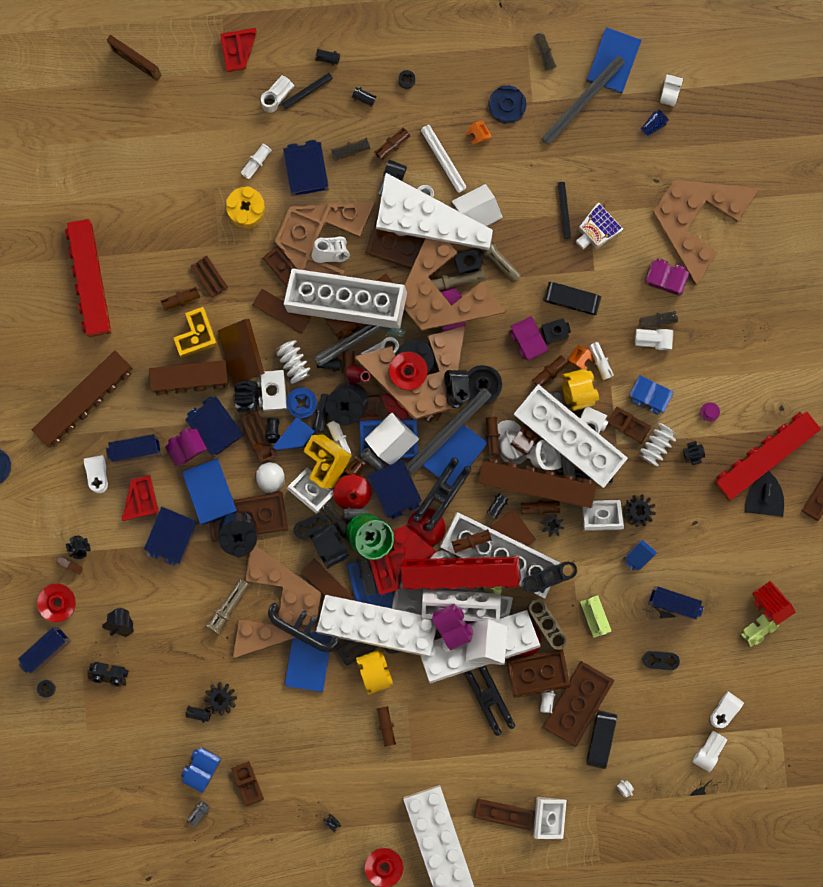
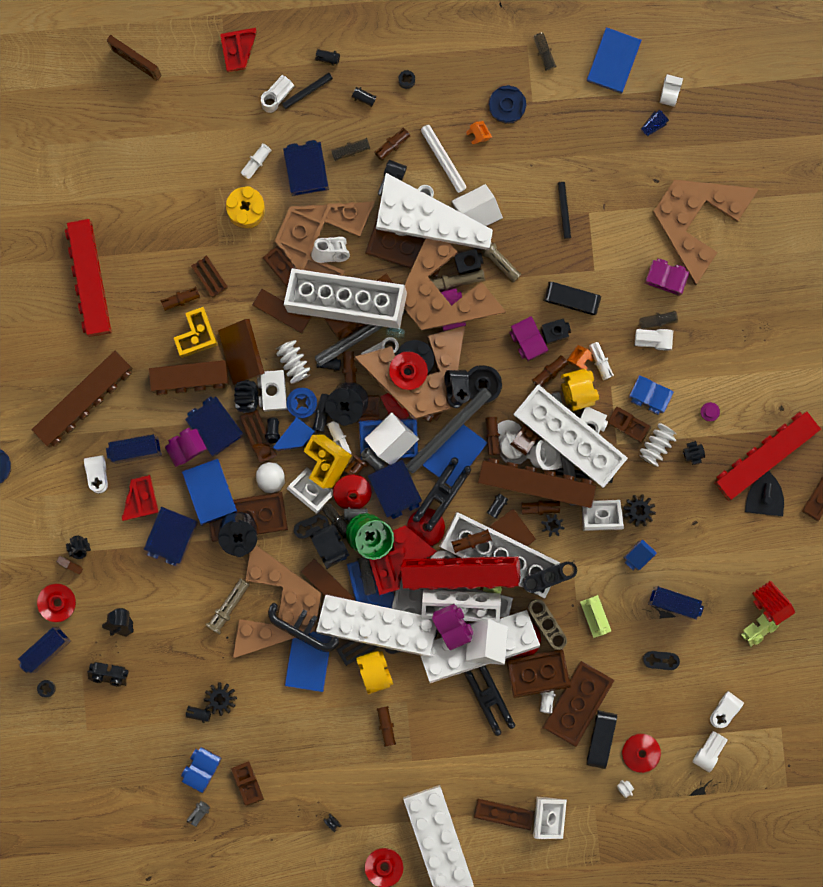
(357, 374): dark red cone -> none
(581, 102): dark grey axle -> none
(598, 228): torso -> none
(631, 753): none -> red dish

